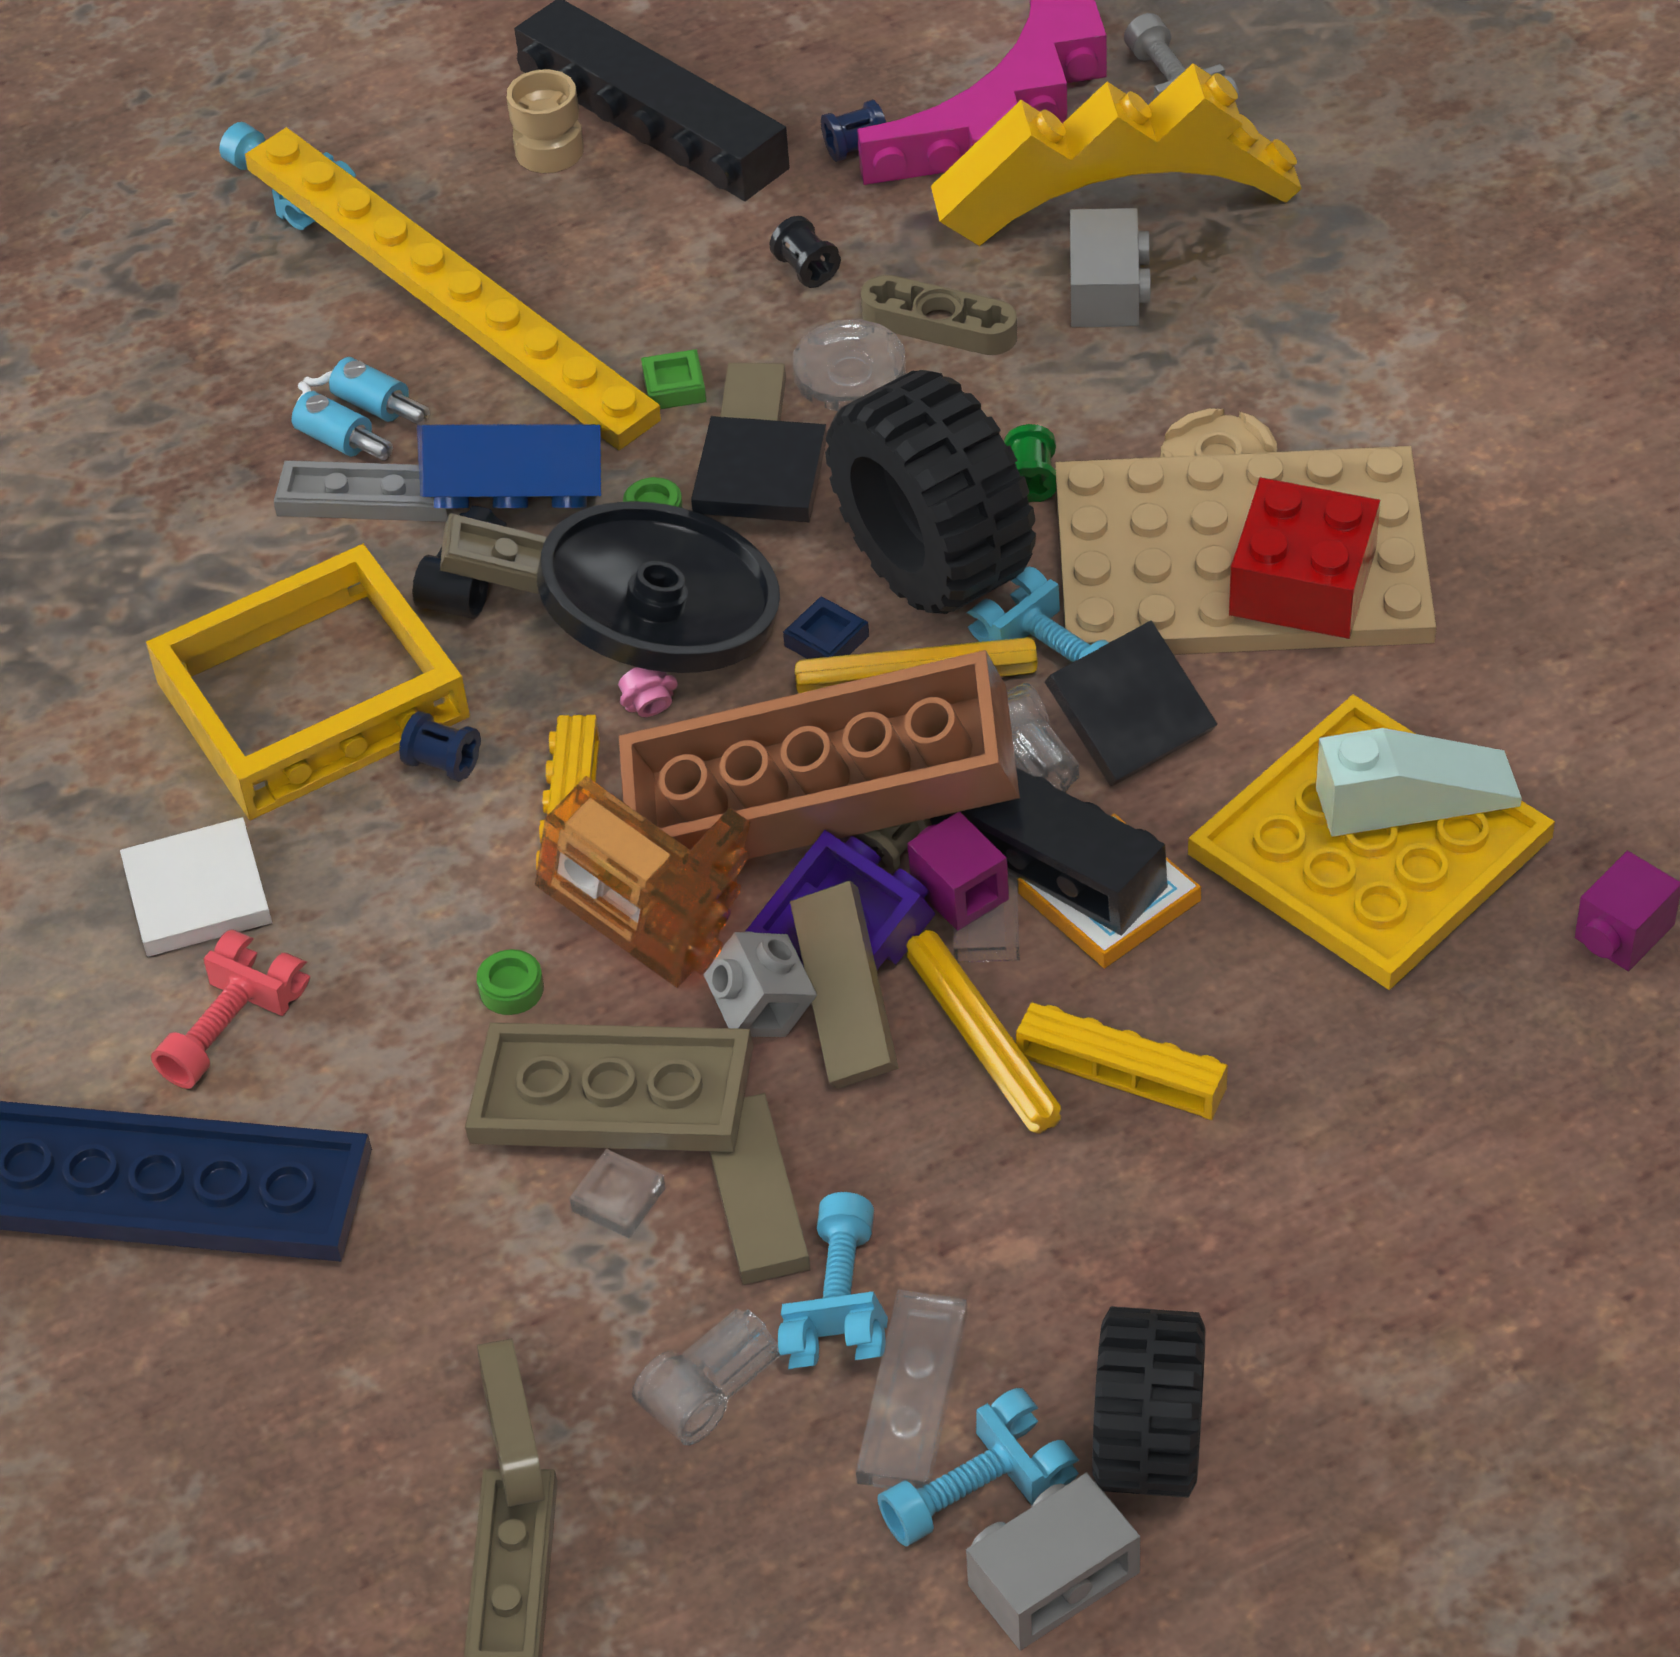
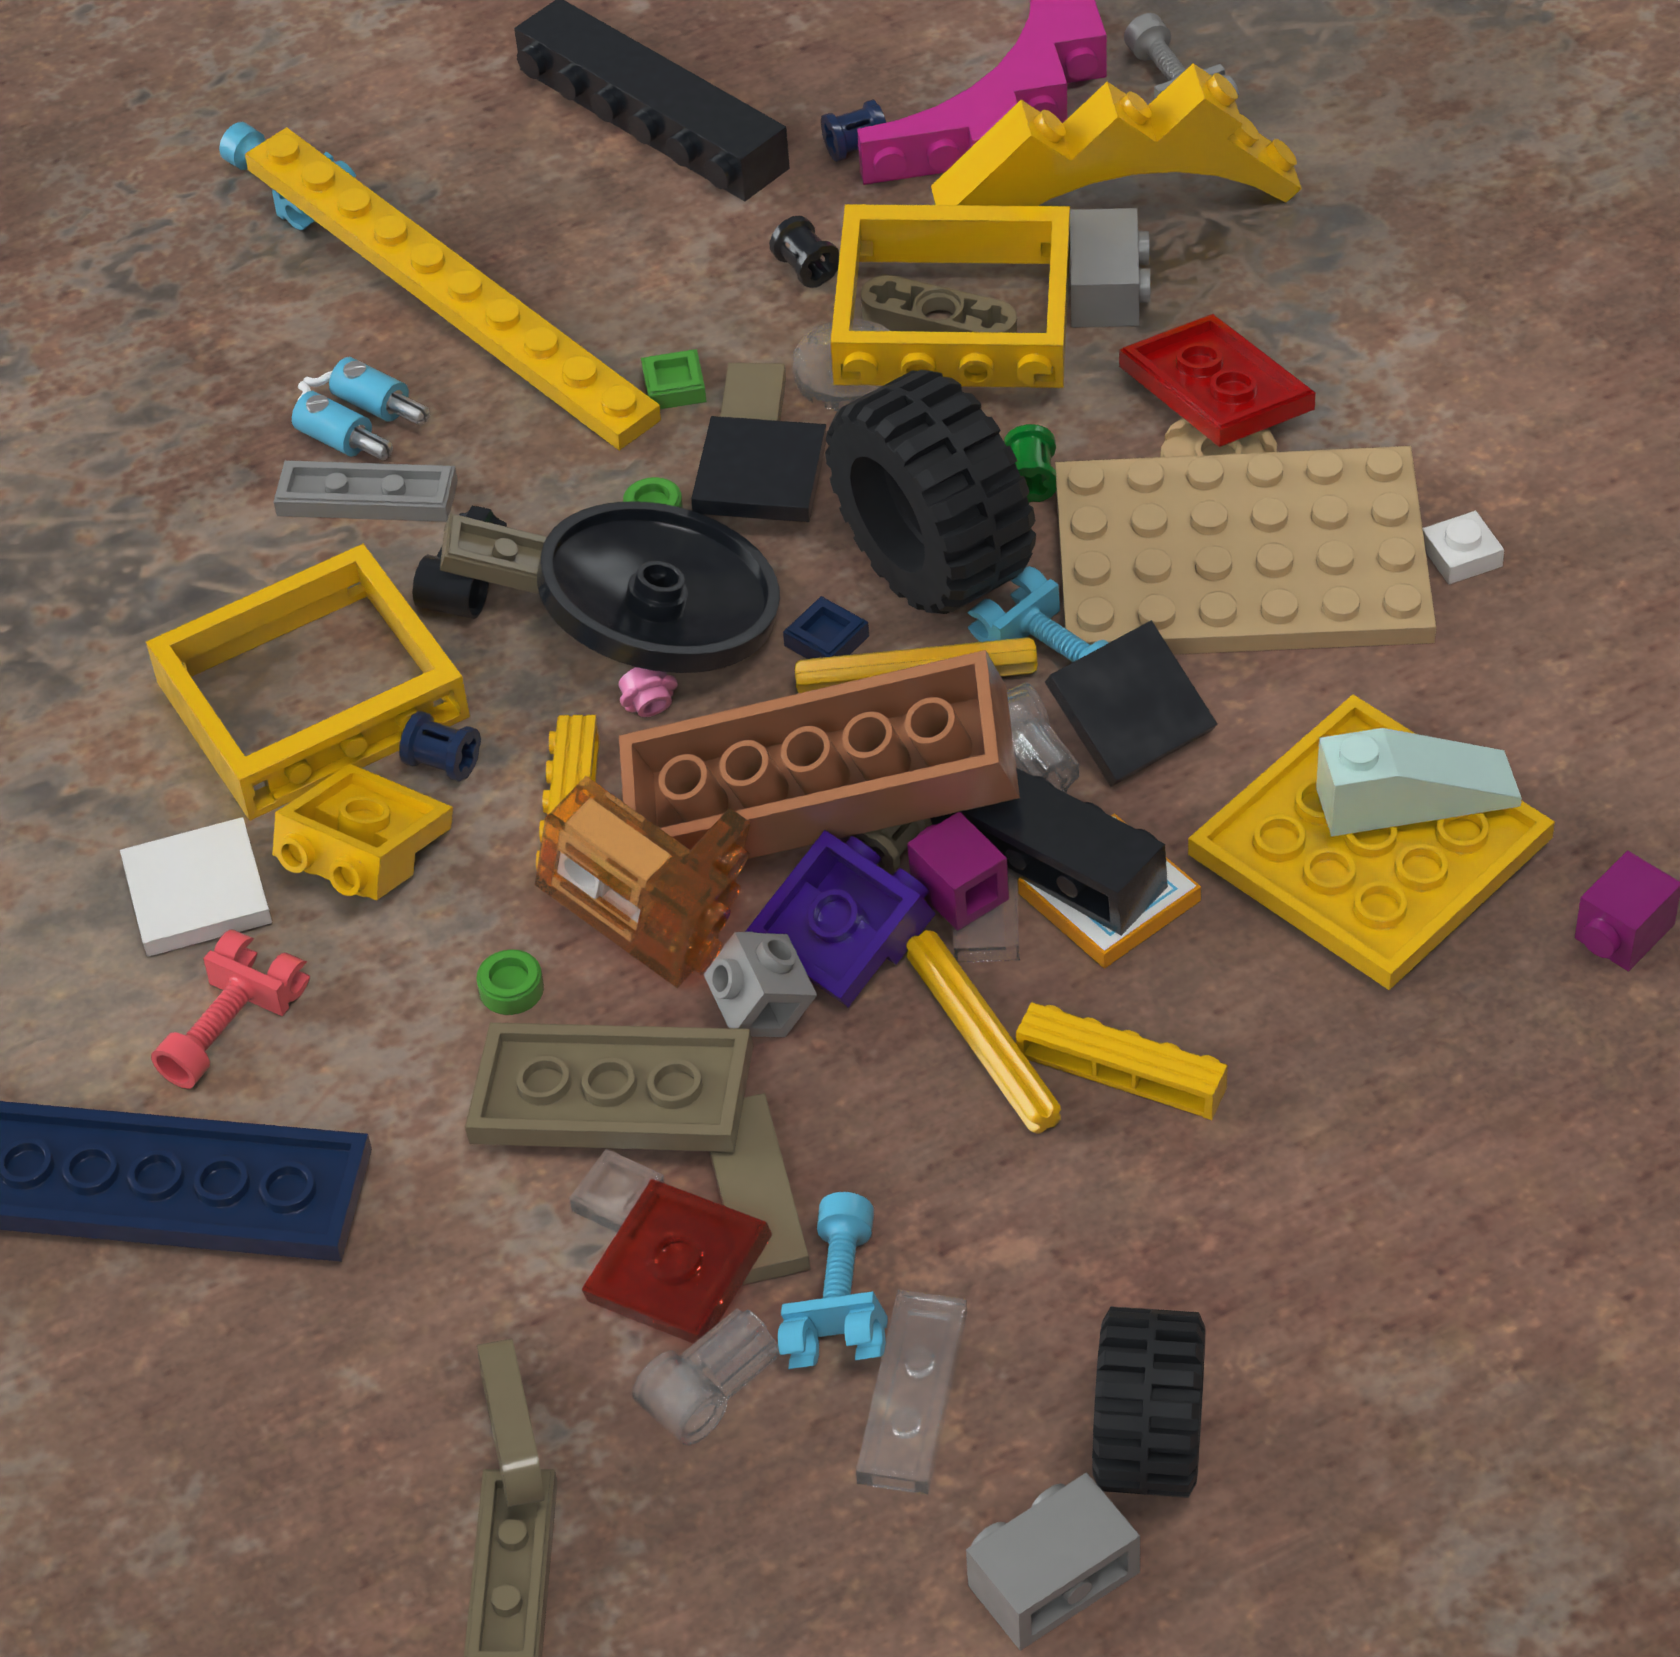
(358, 831): none -> yellow plate
(509, 463): blue slope -> none
(545, 121): tan wheel -> none
(677, 1261): none -> clear red tile
(847, 985): dark tan tile -> none
(910, 1510): medium azure bar -> none
(952, 236): none -> yellow window
(1216, 380): none -> red tile
(1304, 557): red brick -> none
(1462, 547): none -> white plate

